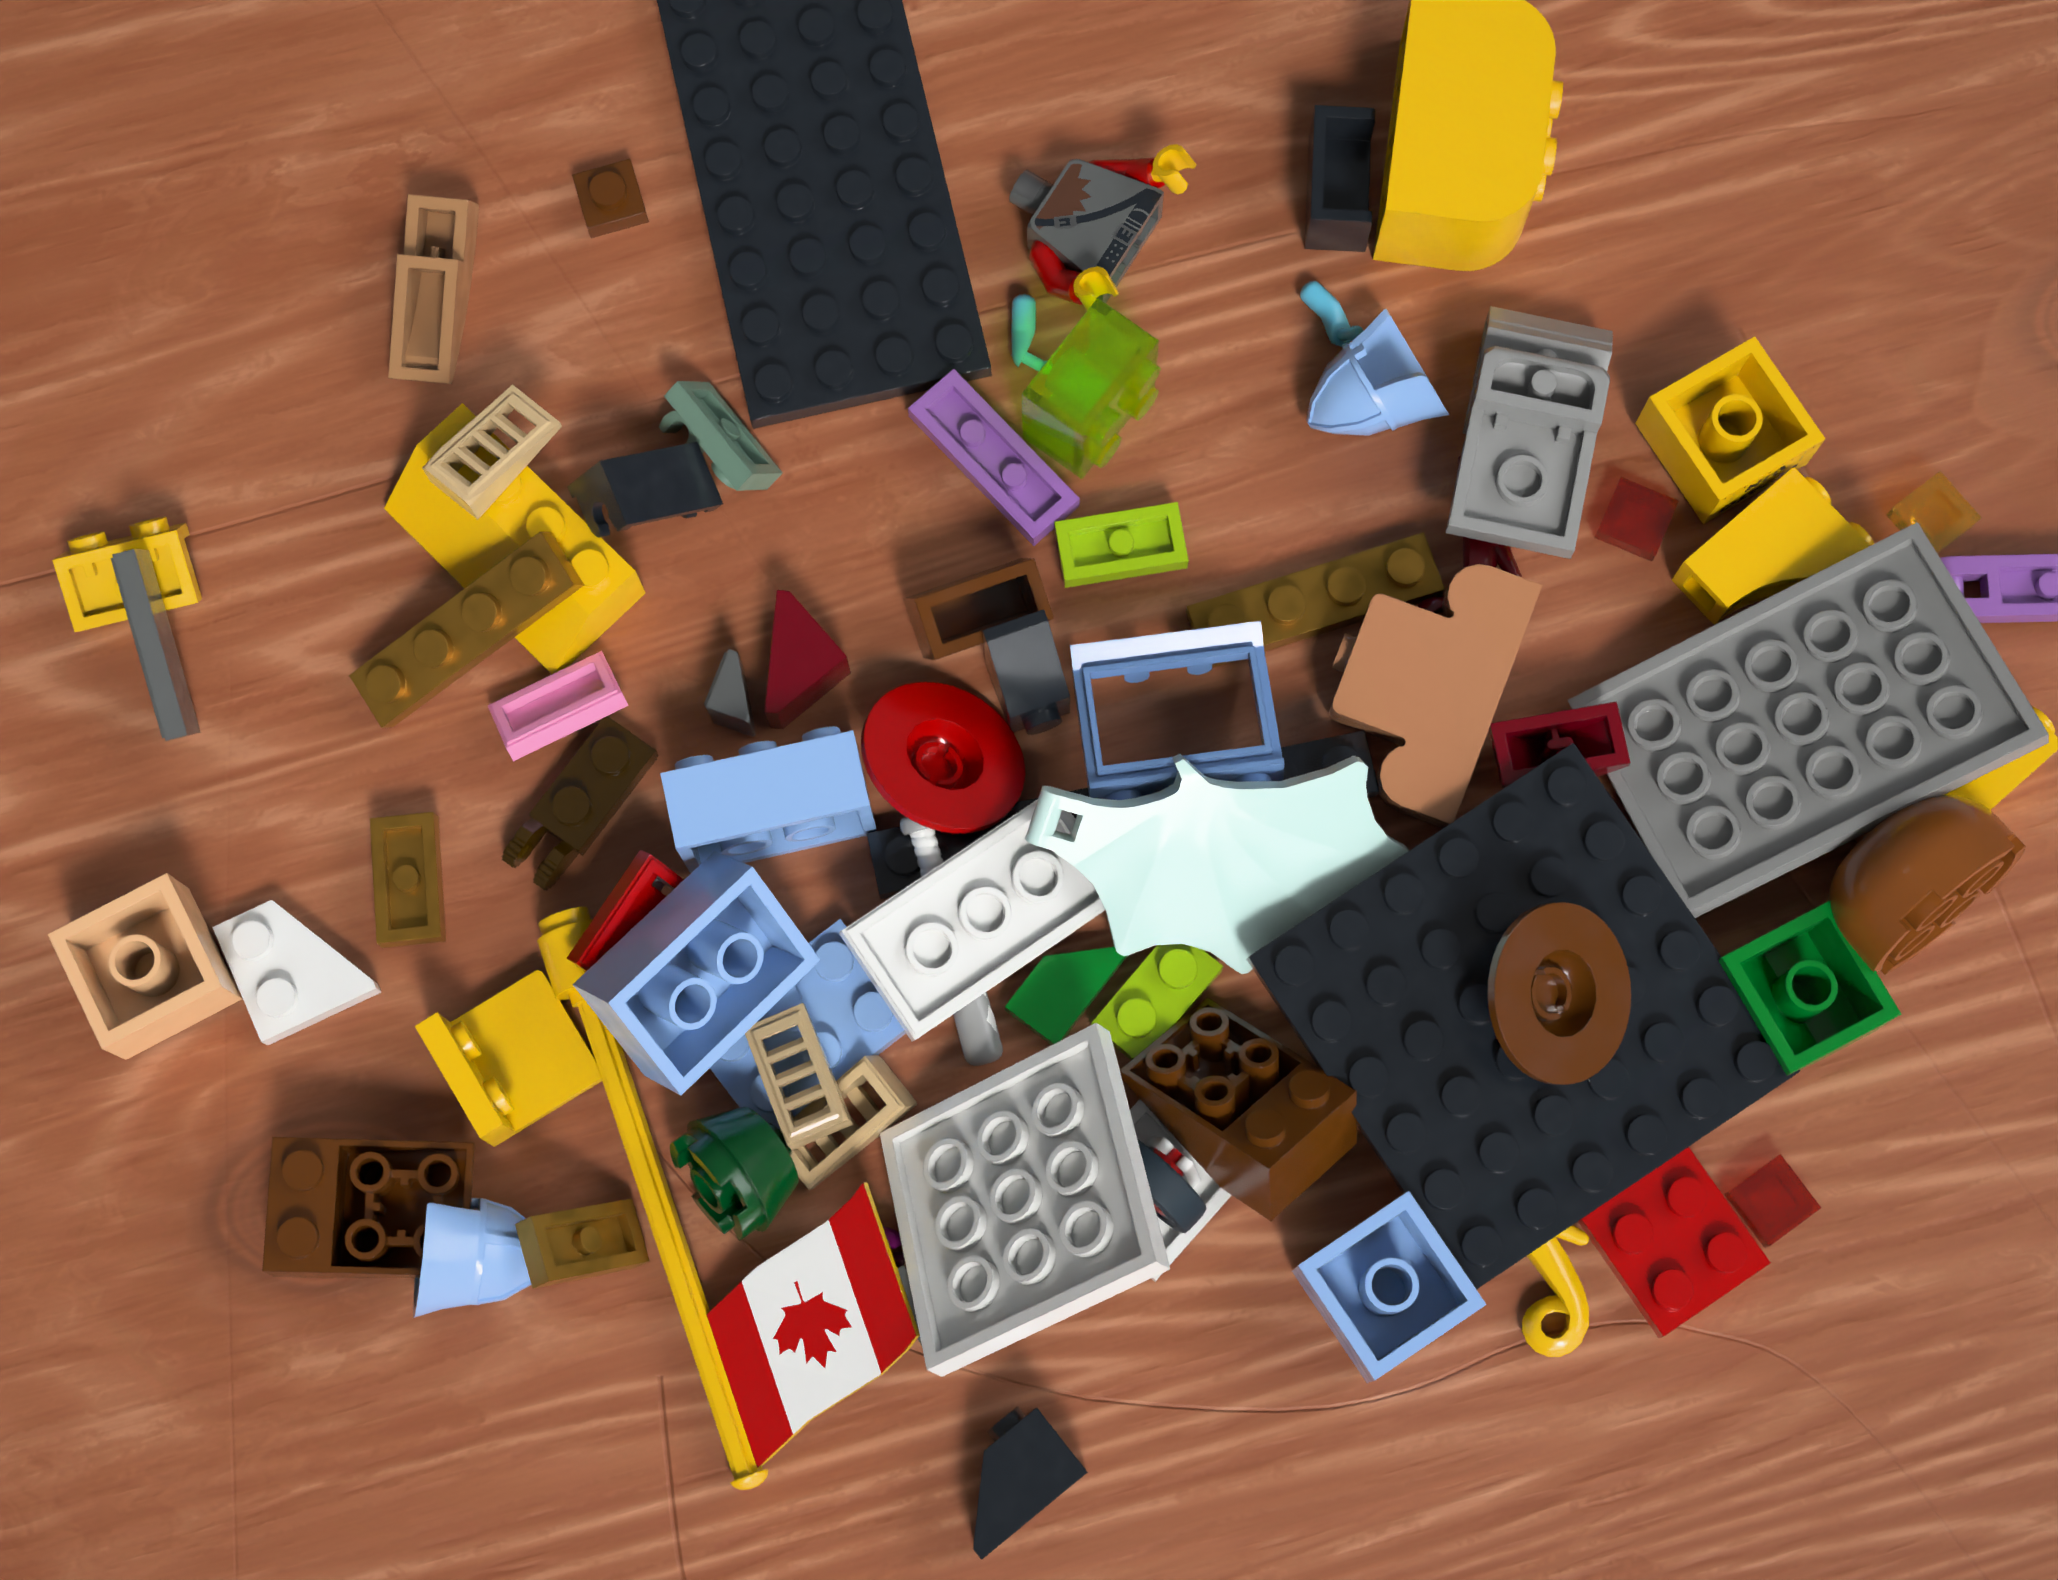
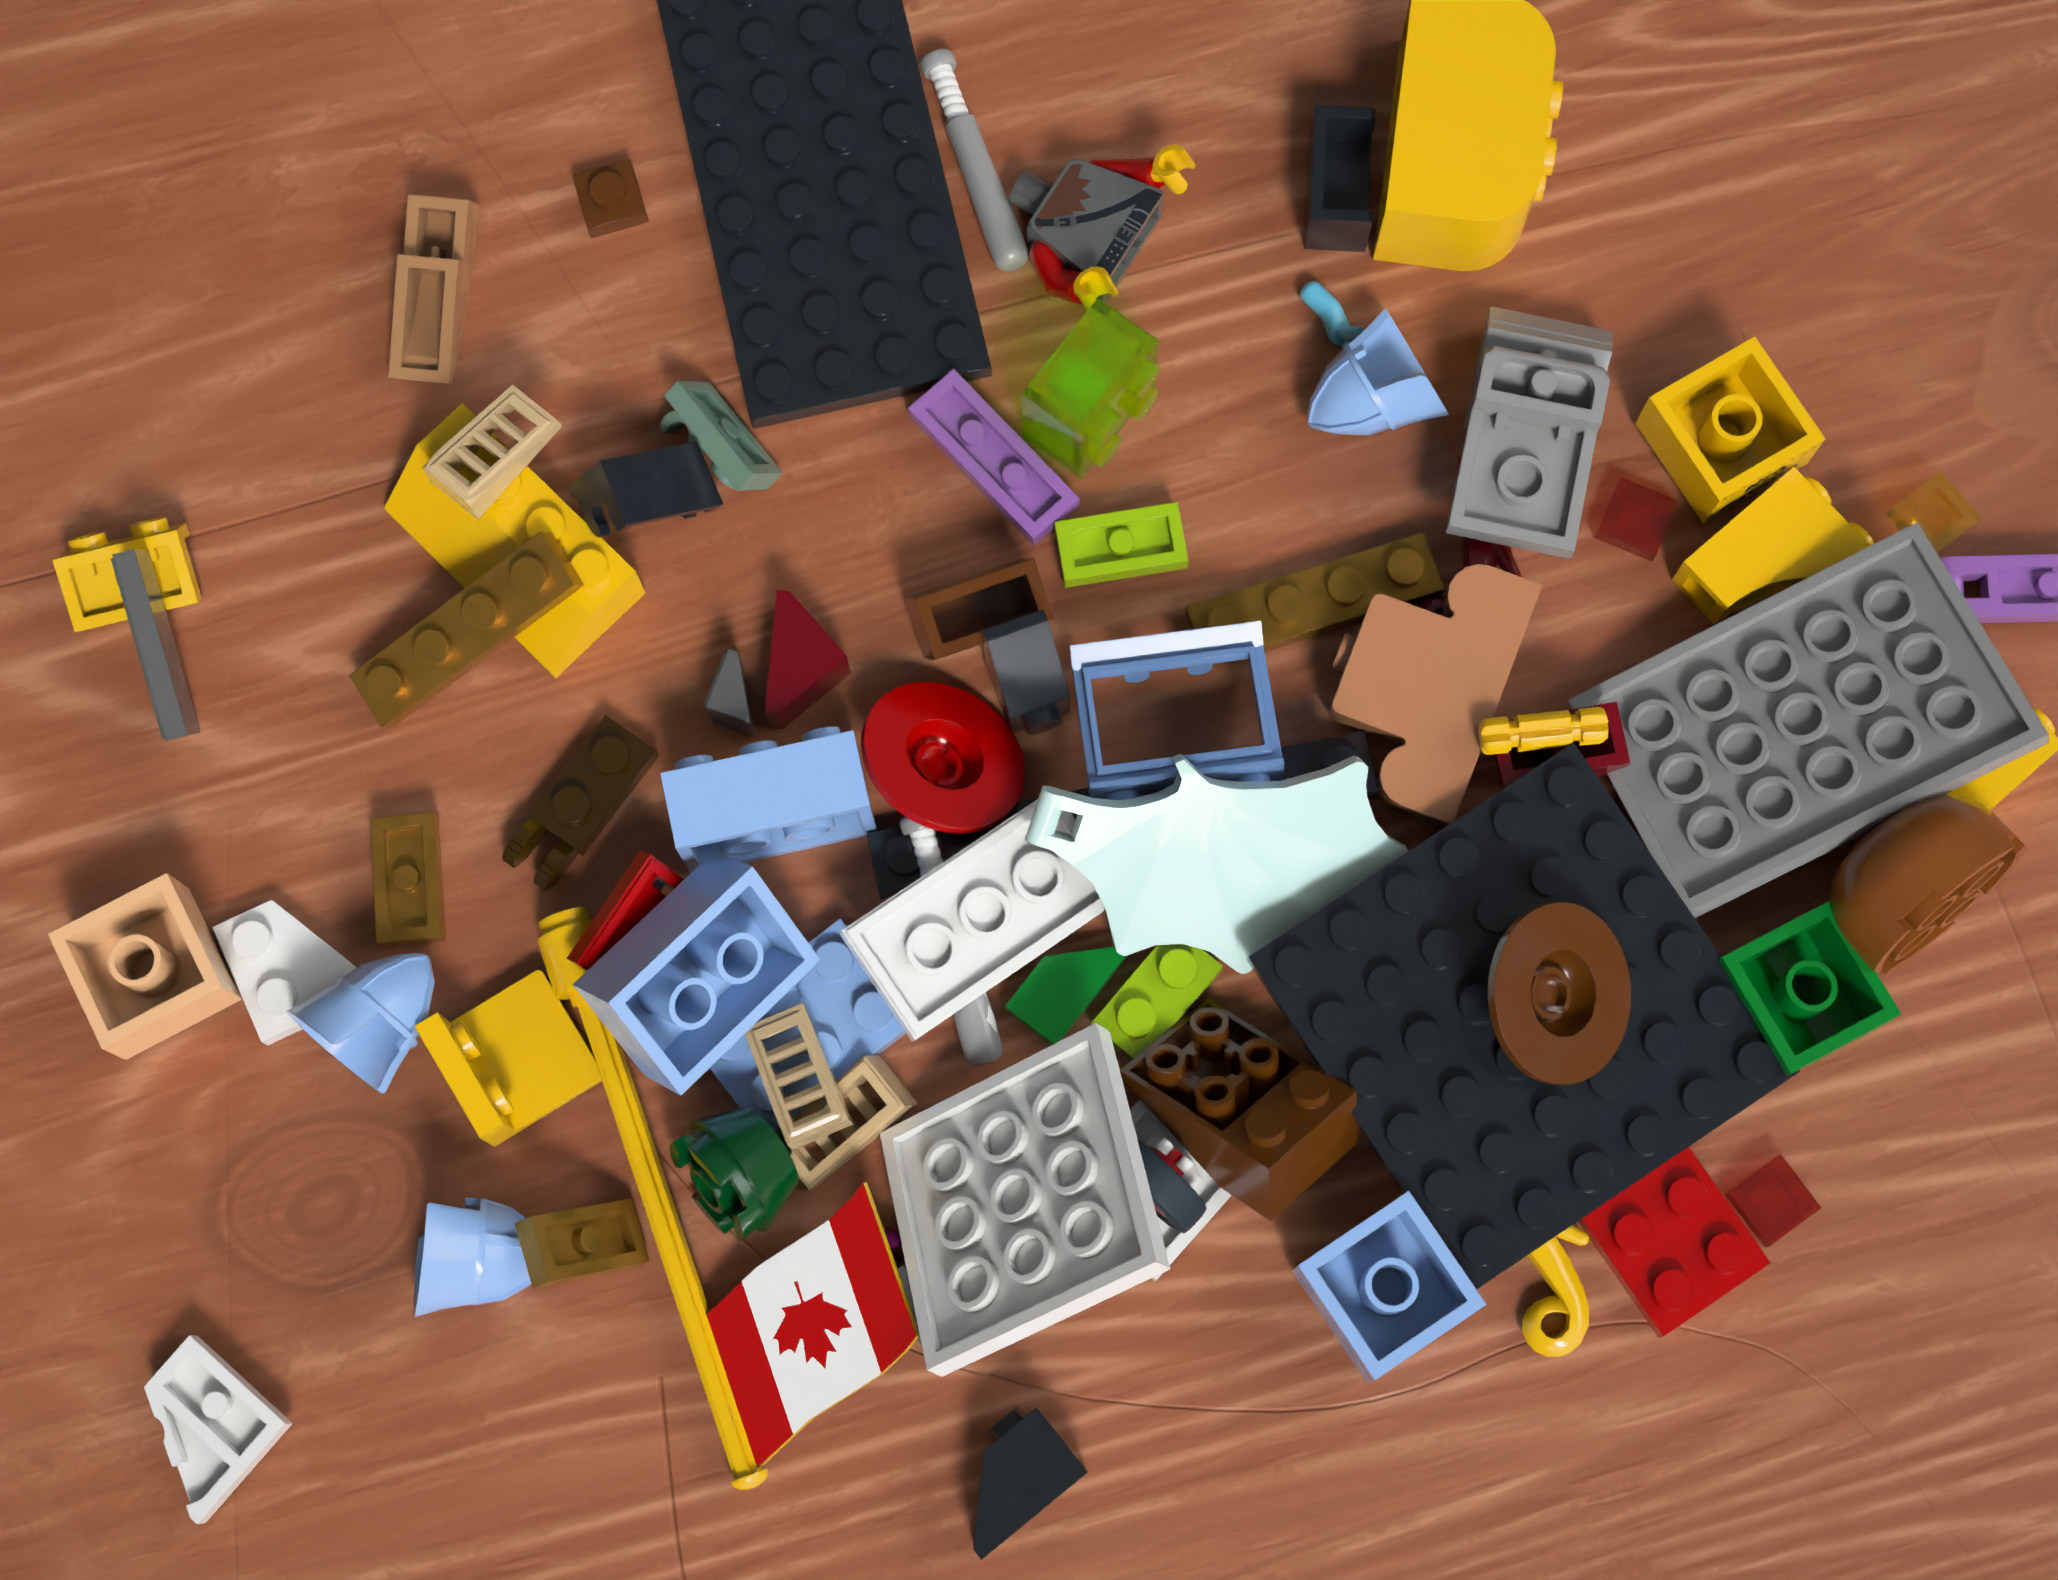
(211, 1423): none -> white wing
(358, 1204): reddish brown slope -> none
(371, 1015): none -> light blue helmet
(557, 705): bright pink tile -> none
(983, 183): none -> light grey piece
(1023, 330): piece -> none
(1543, 730): none -> yellow axle

